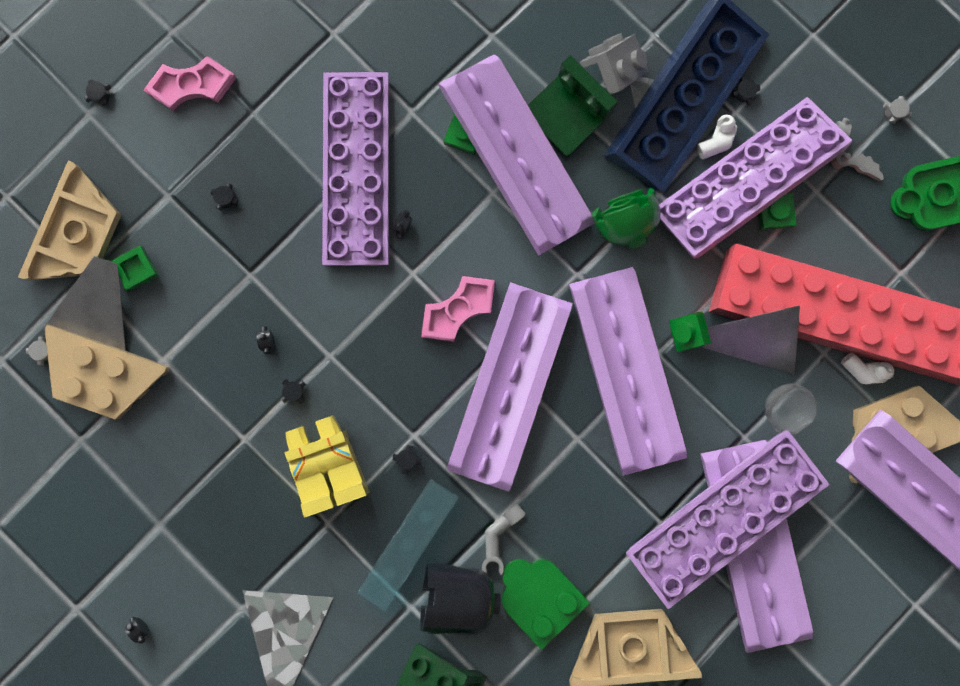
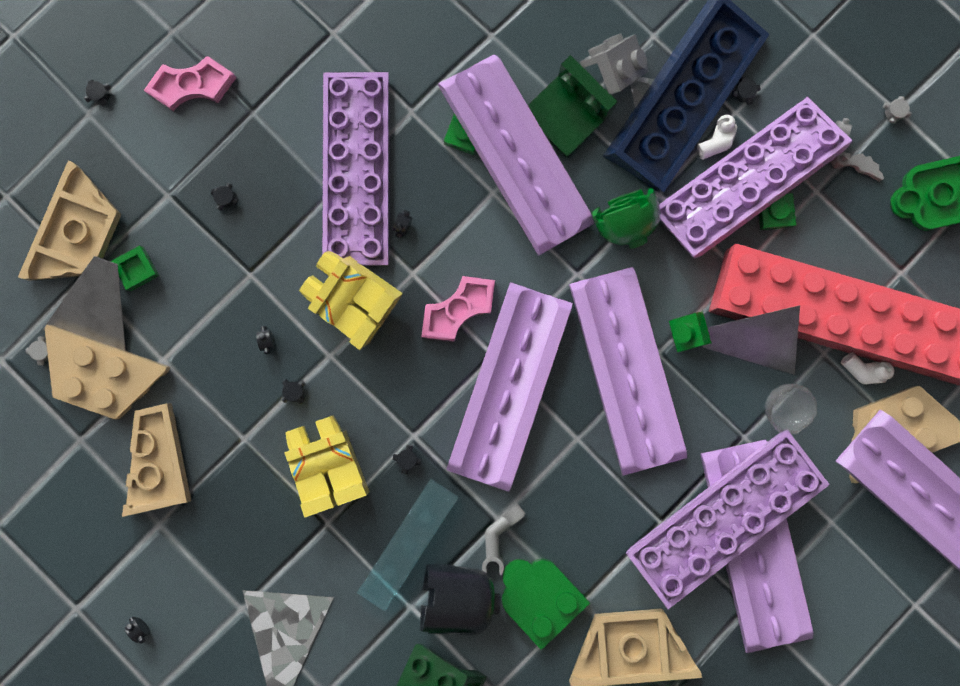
(157, 463): none -> tan wing
(350, 297): none -> light yellow hips

